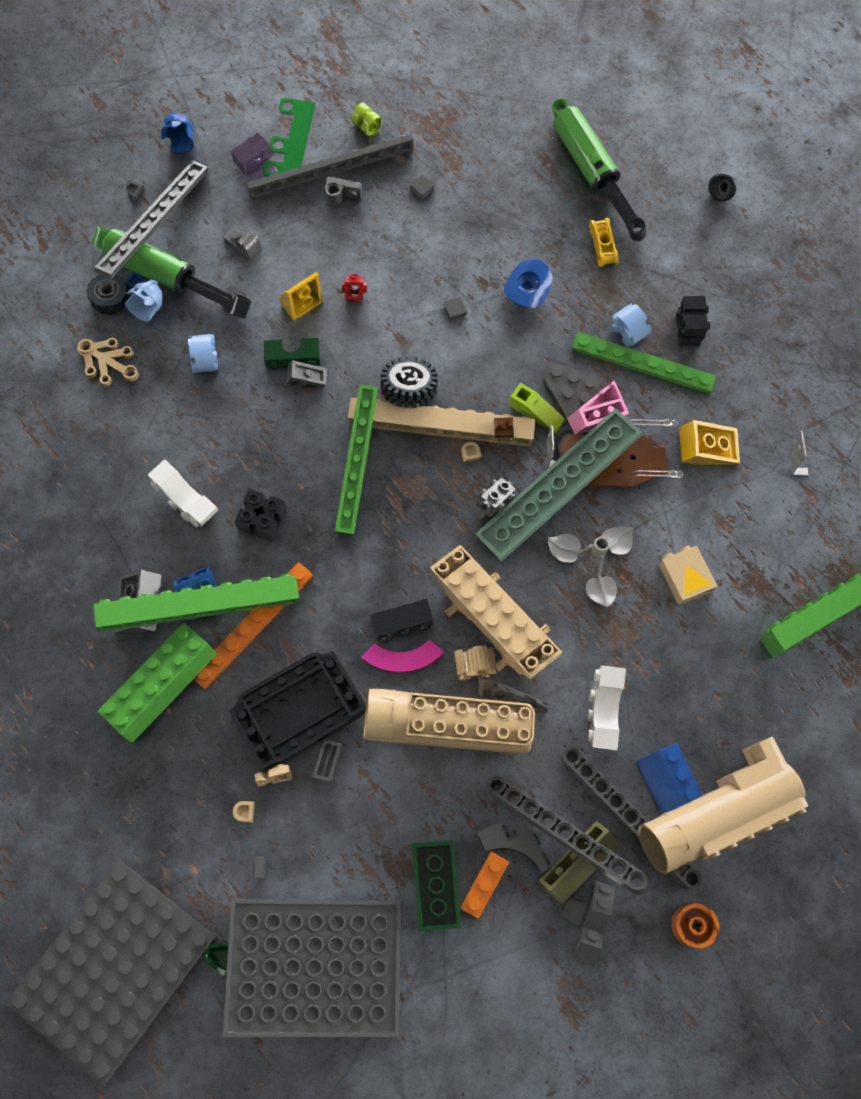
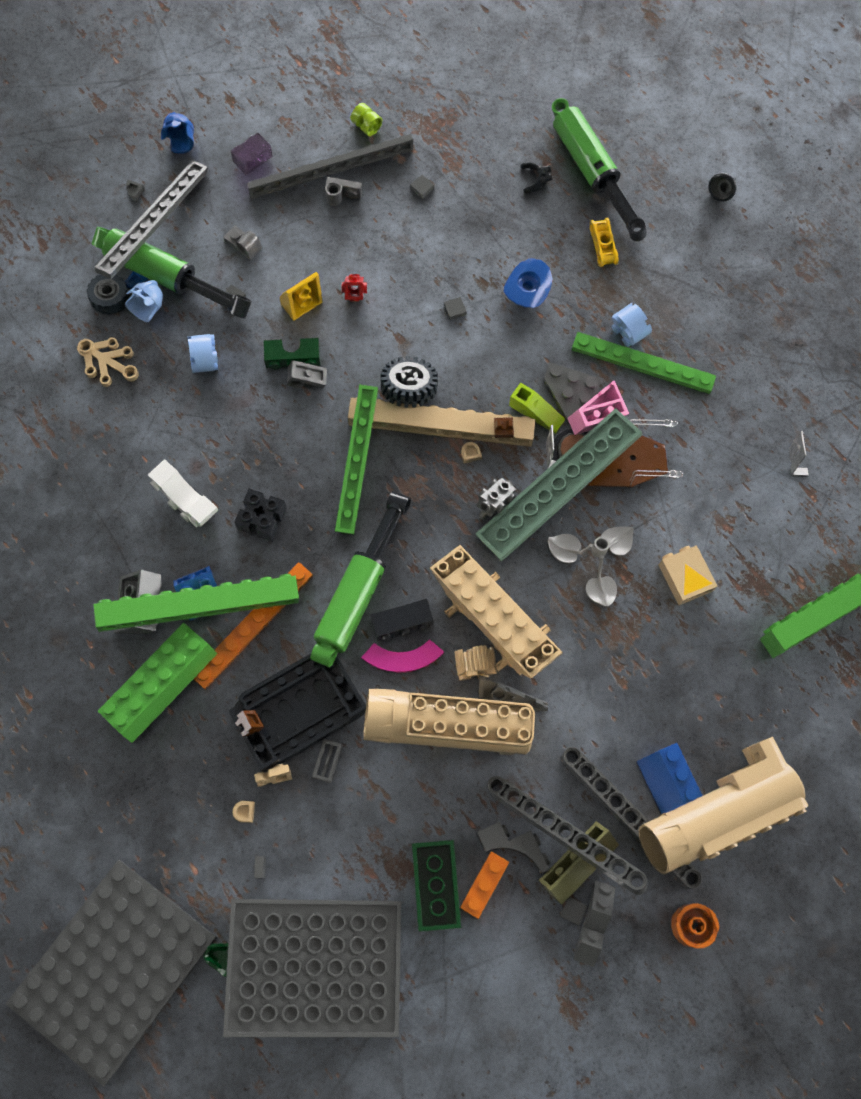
(250, 722): none -> reddish brown tile
(296, 143): green piece -> none
(356, 588): none -> bright green piece
(543, 178): none -> black helmet
(605, 707): white brick -> none
(692, 320): black brick -> none
(709, 444): yellow slope -> none

